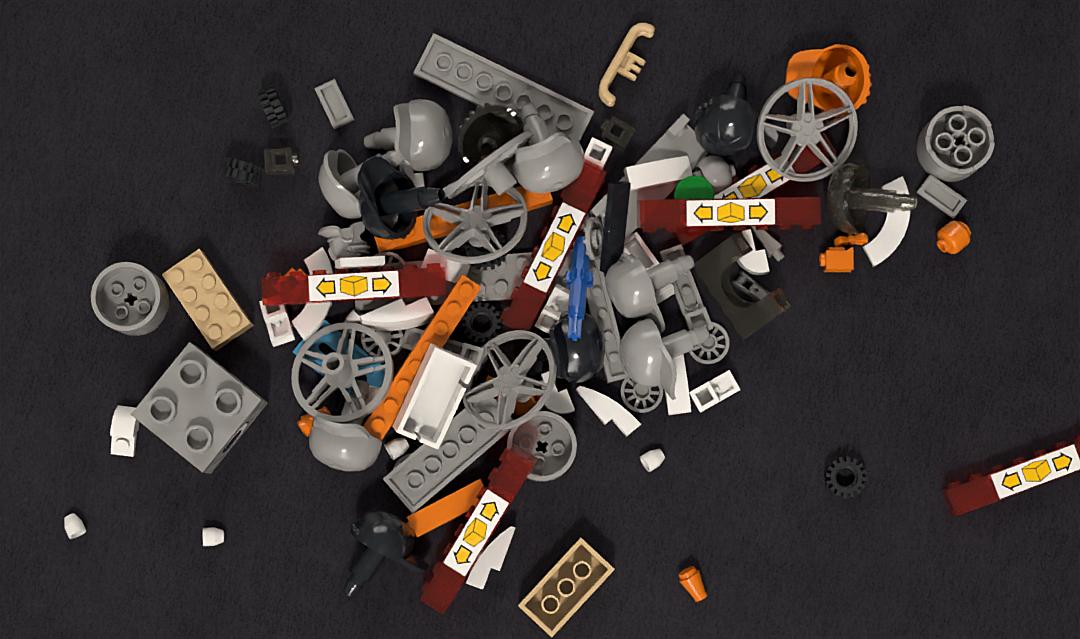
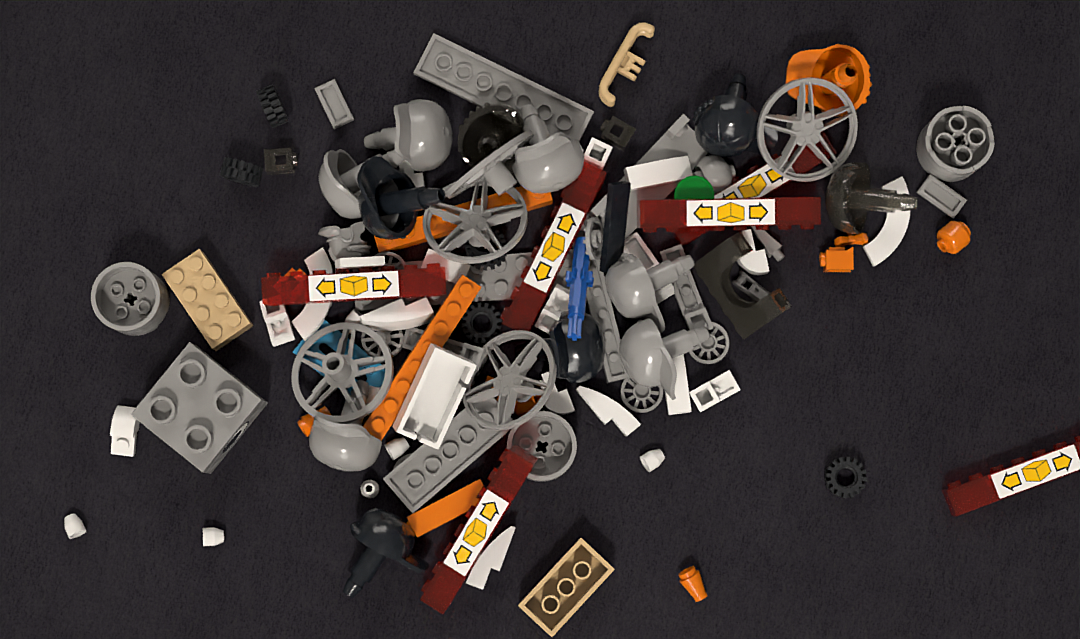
(375, 488): none -> white hose

